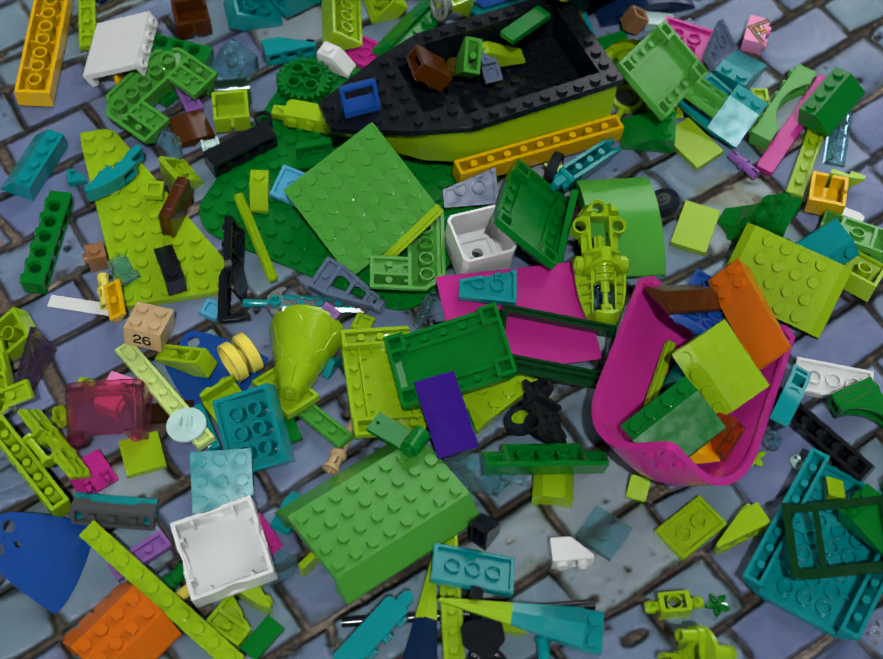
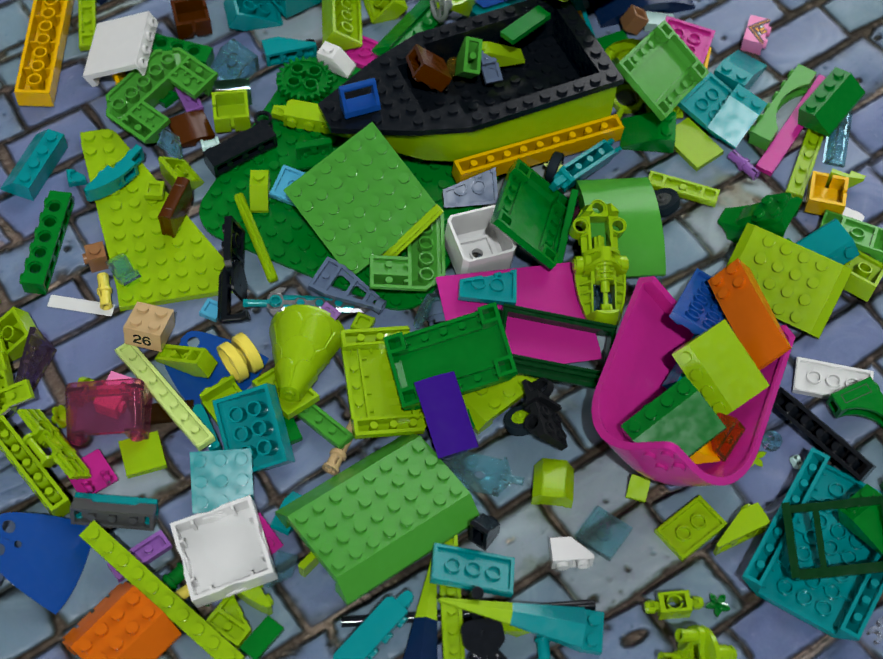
(115, 301): yellow slope -> none
(170, 269): black slope -> none
(186, 425): light aqua piece -> none
(331, 367): teal tile -> none
(406, 440): green door -> none
(544, 460): green slope -> none
(660, 372): lime axle -> none
(684, 188): none -> lime plate
(685, 298): reddish brown slope -> none
(695, 228): lime tile -> none
(706, 97): bright green slope -> none
(719, 46): sand blue wing -> none
(762, 93): lime tile -> none
(790, 395): teal slope -> none
(833, 489): lime slope -> none

